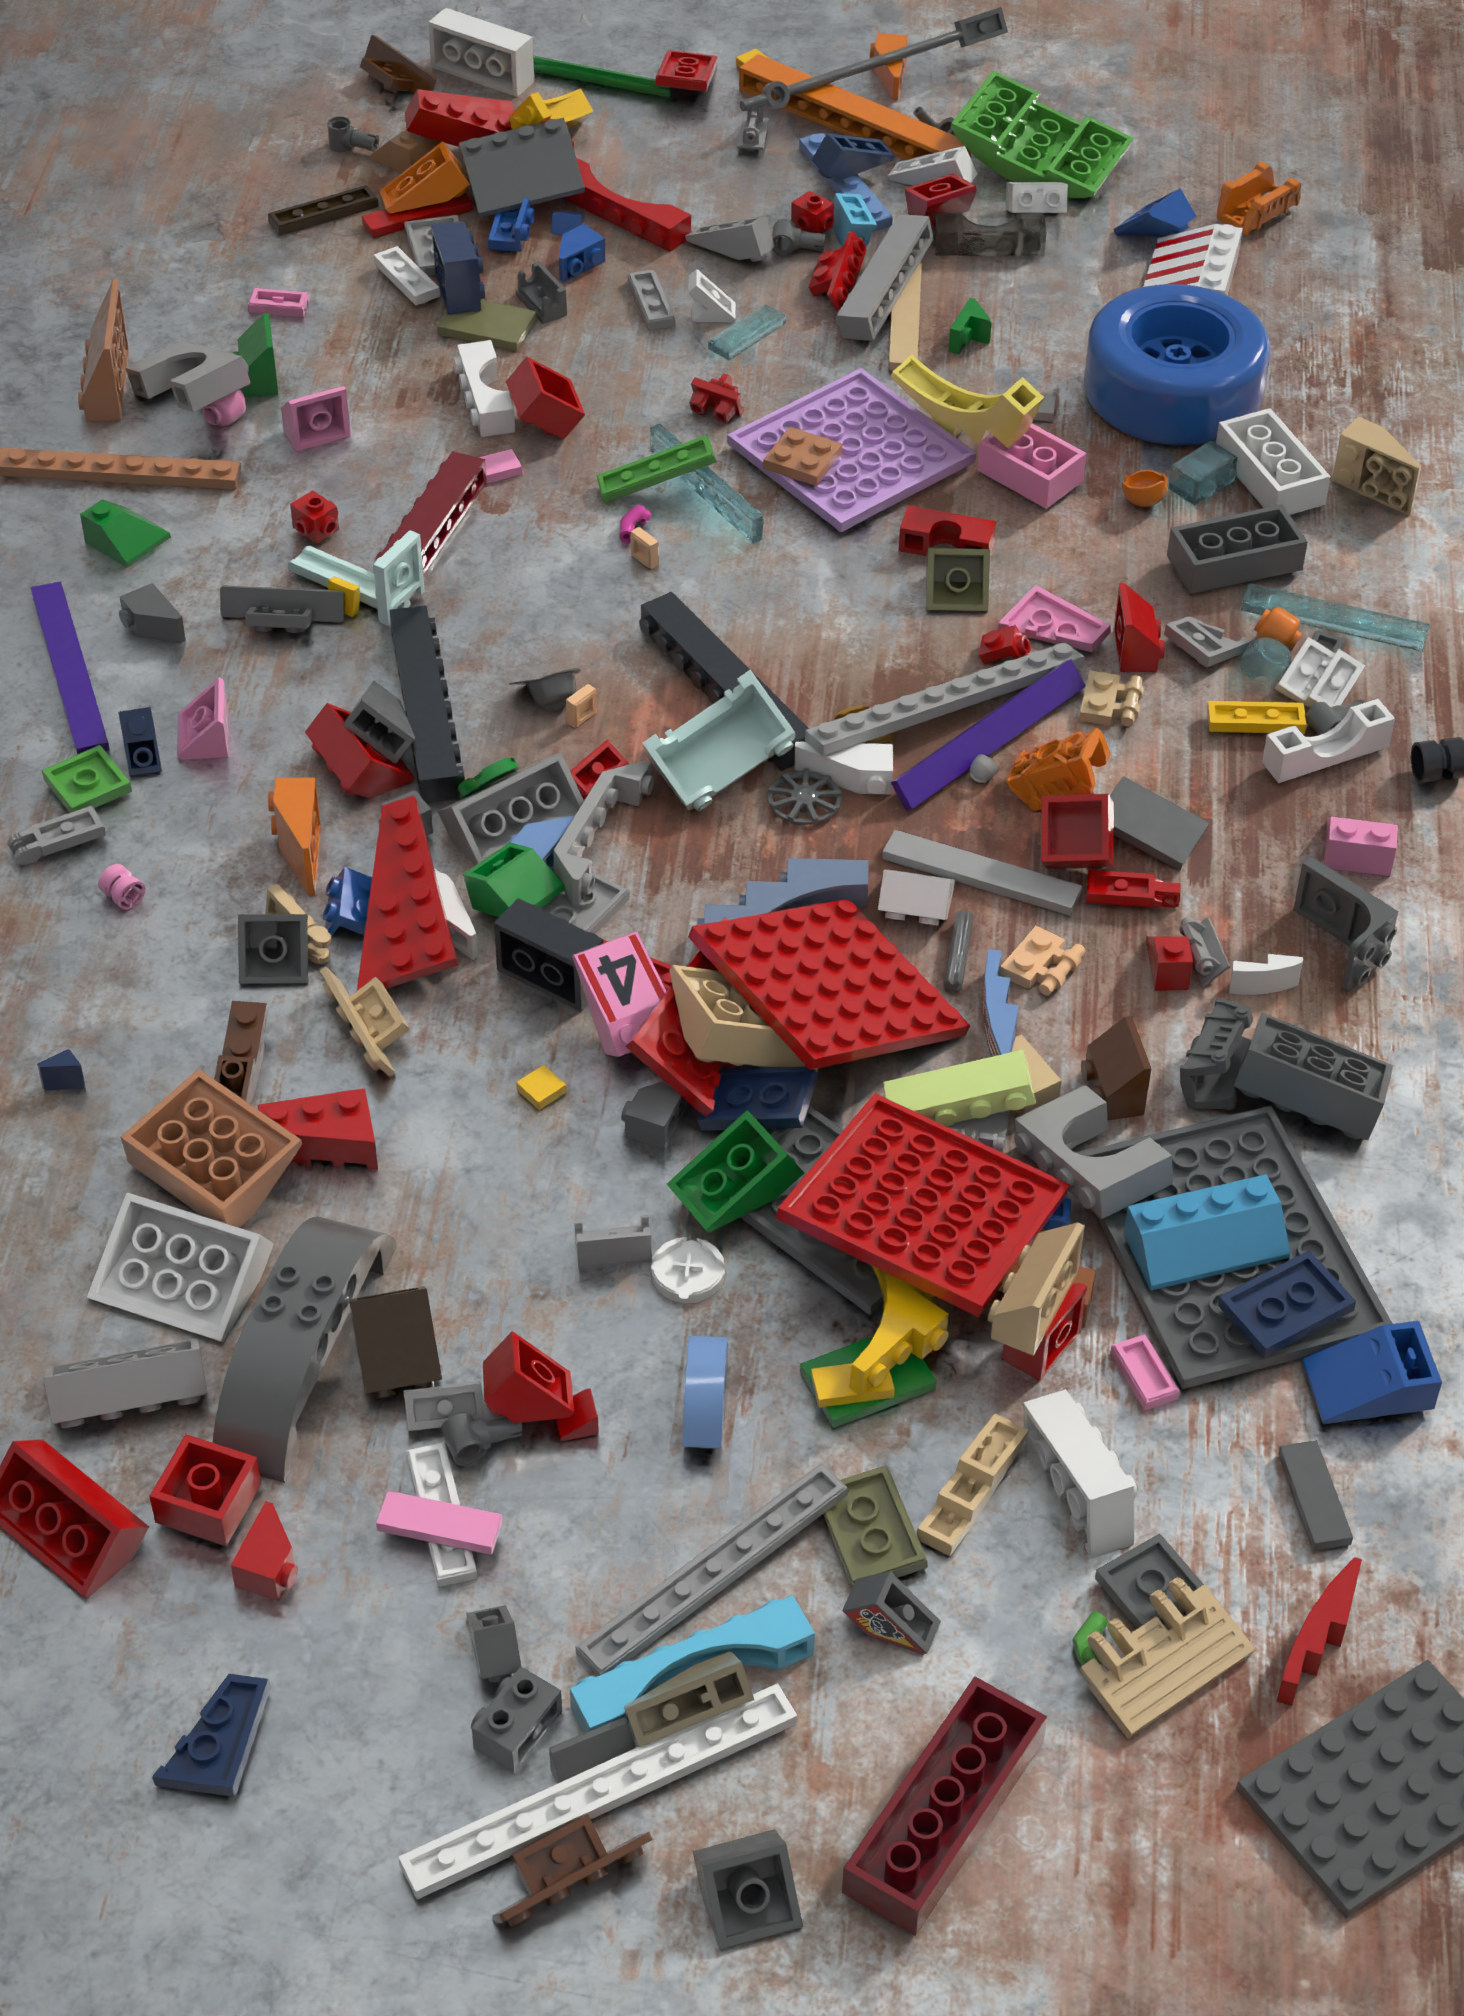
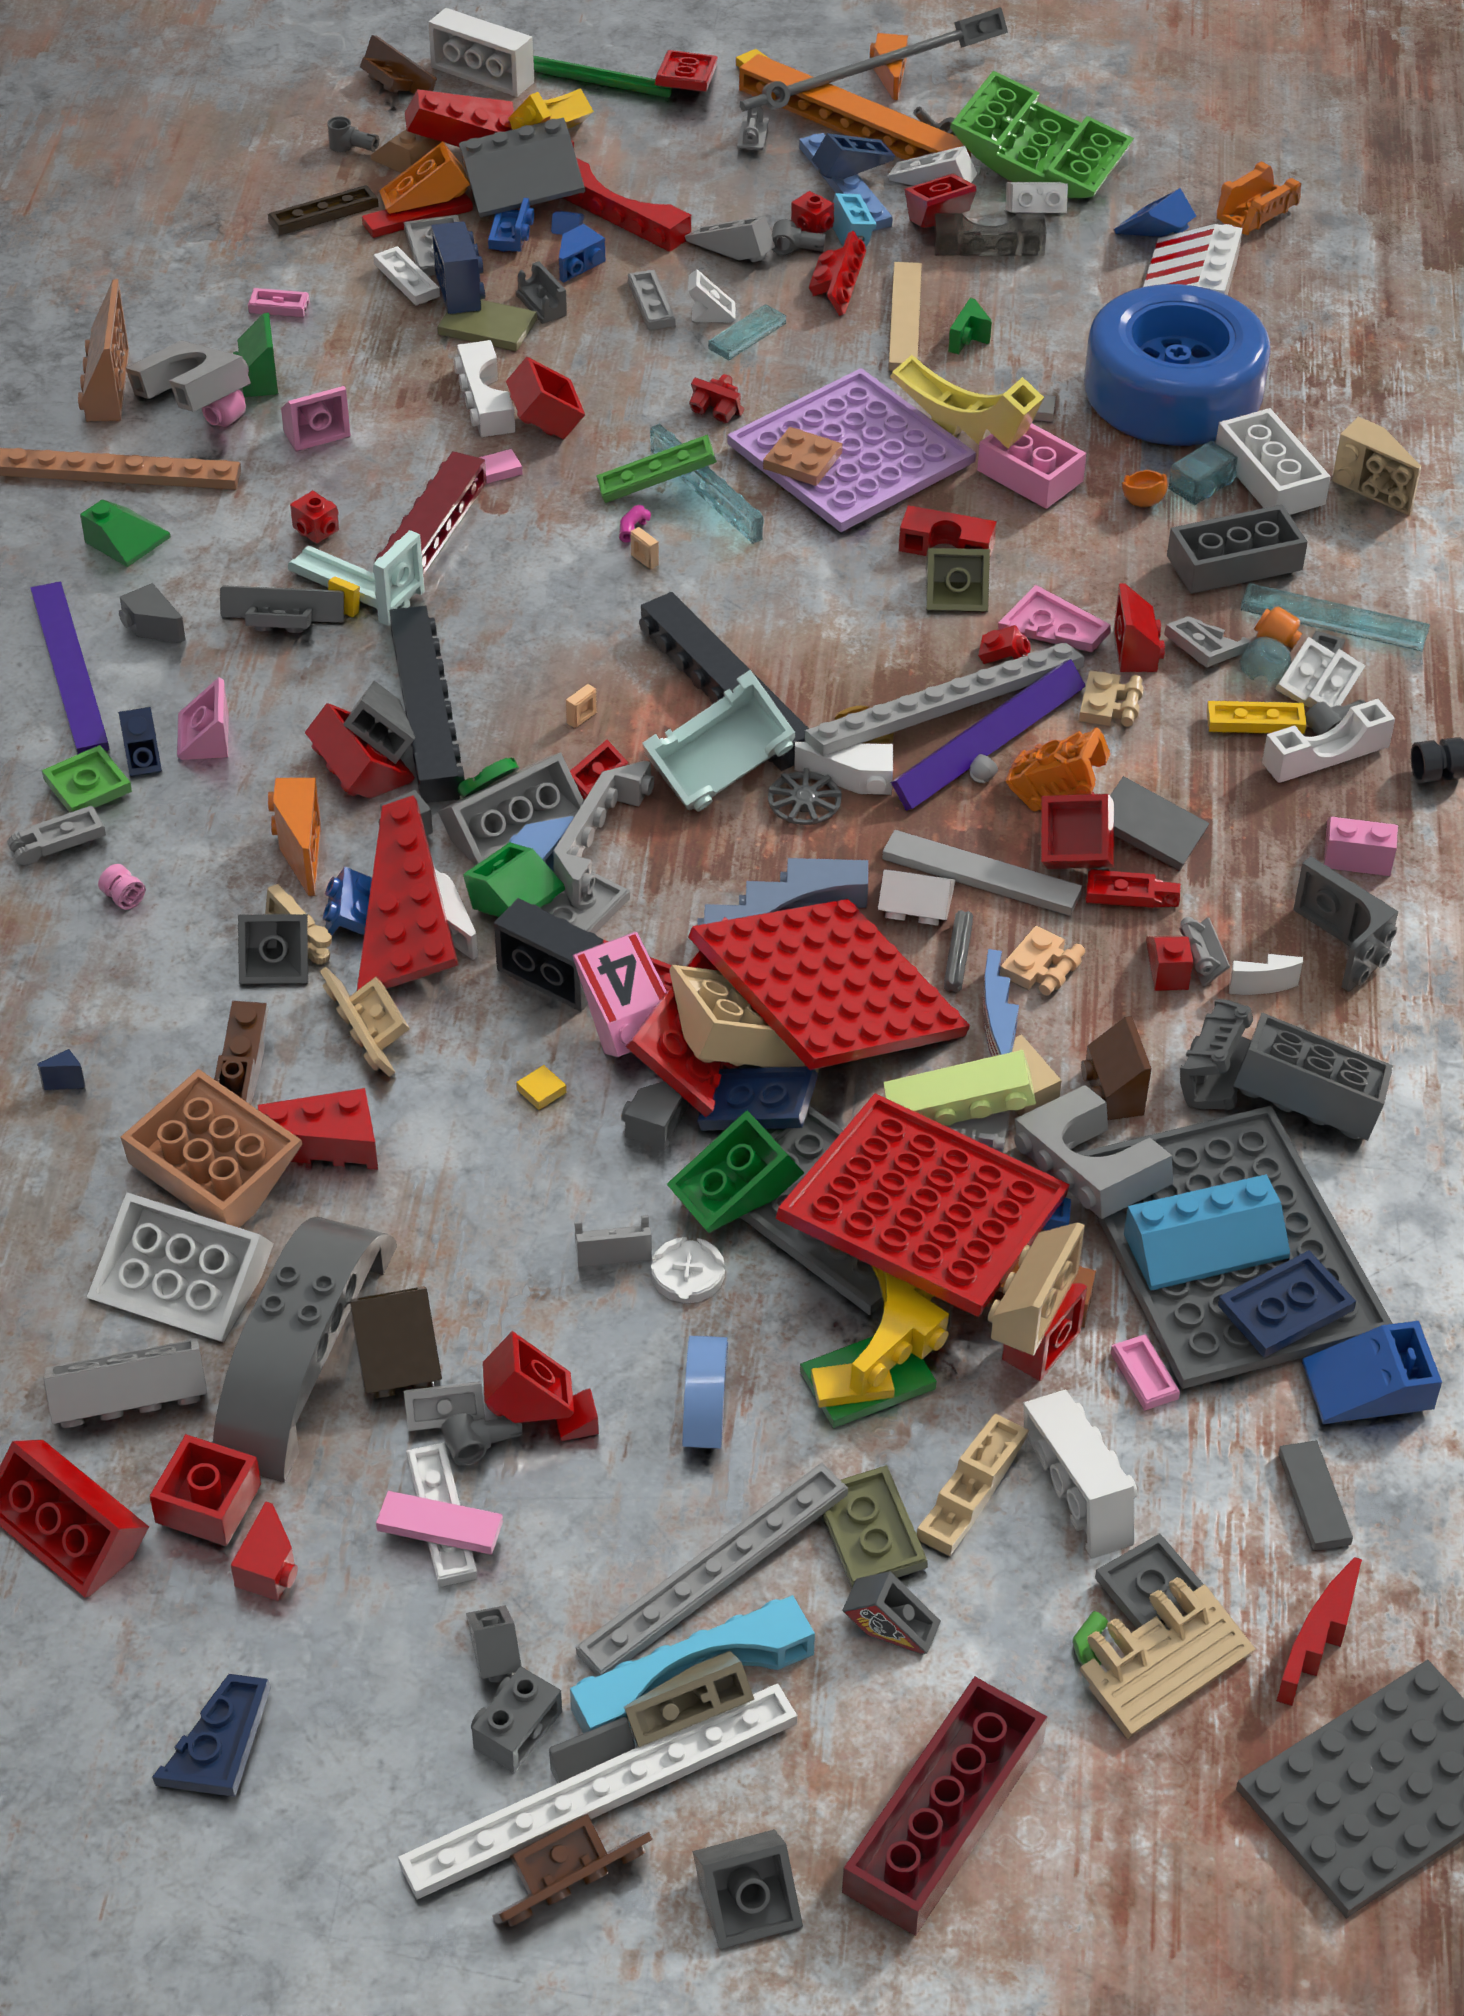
(552, 690): dark grey piece -> none
(885, 277): light grey brick -> none

